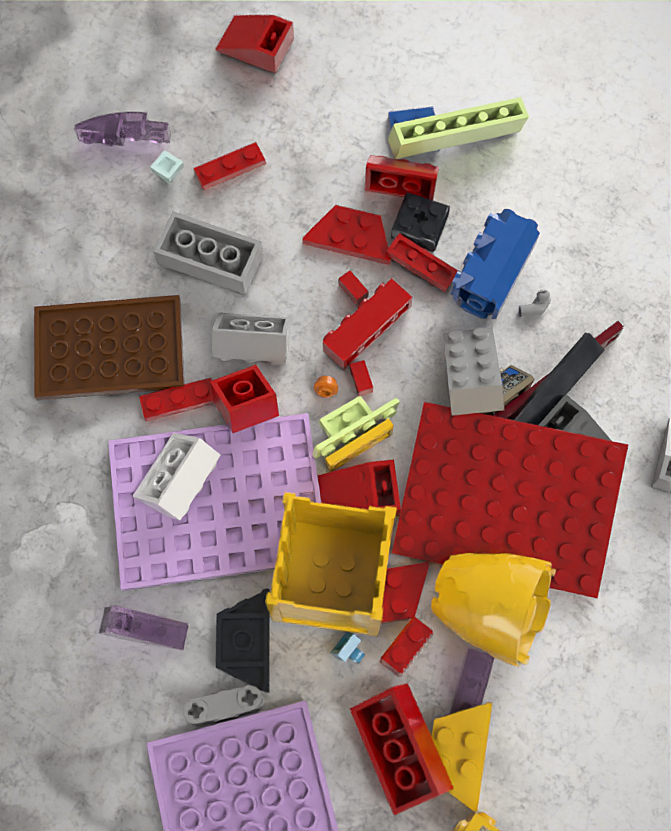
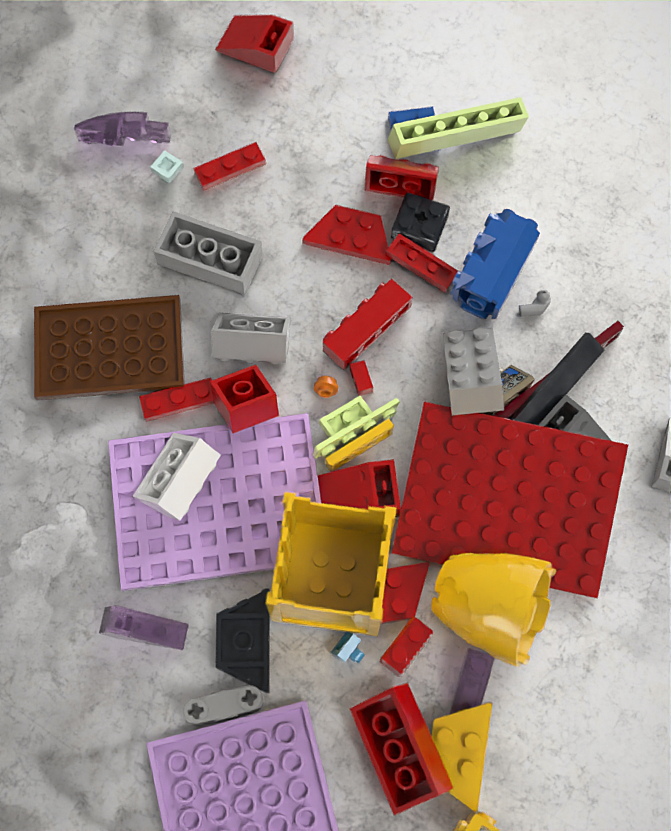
(353, 287): red piece -> none

